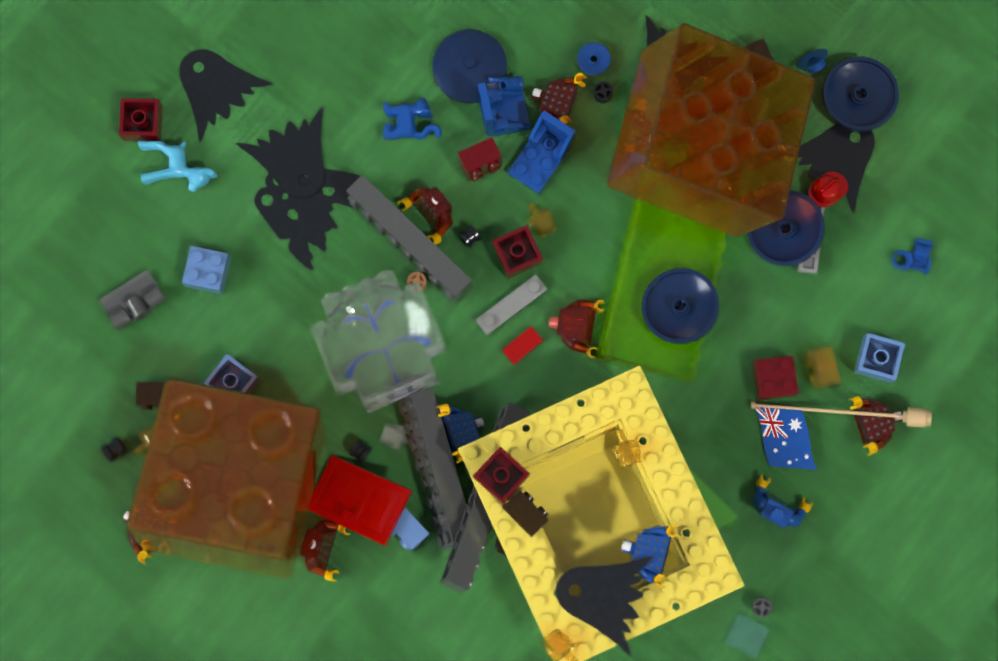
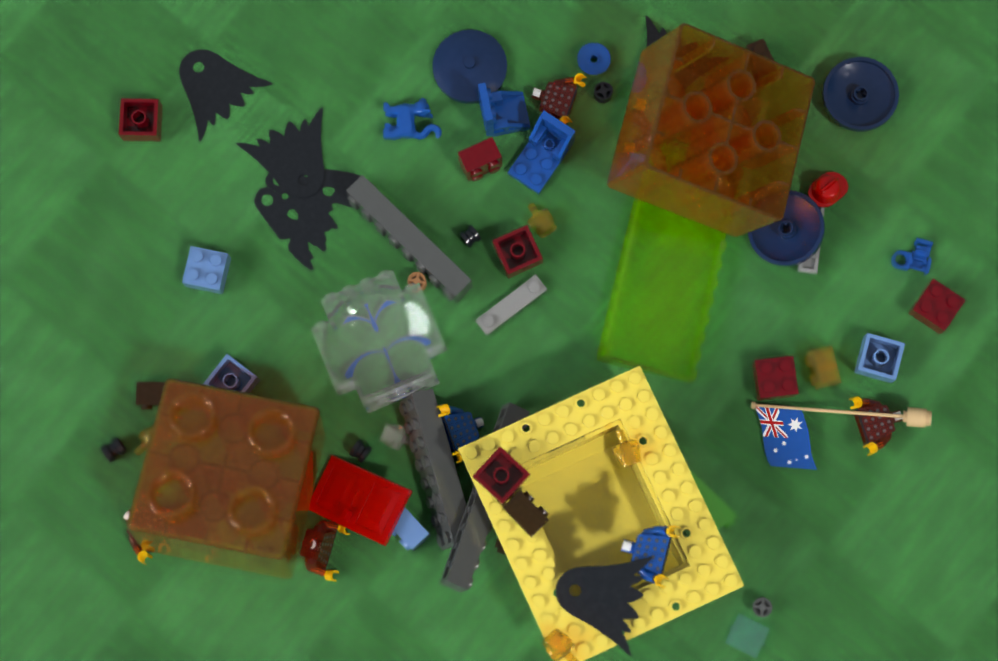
(132, 300): dark grey panel -> none
(197, 176): medium azure animal -> none
(433, 207): clear red torso -> none
(511, 83): blue hinge -> none
(522, 345): red tile -> none
(576, 325): clear red torso -> none
(680, 306): dark blue dish -> none
(776, 509): blue torso -> none
(813, 61): blue piece -> none
(837, 153): black piece -> none
(936, 306): none -> dark red brick

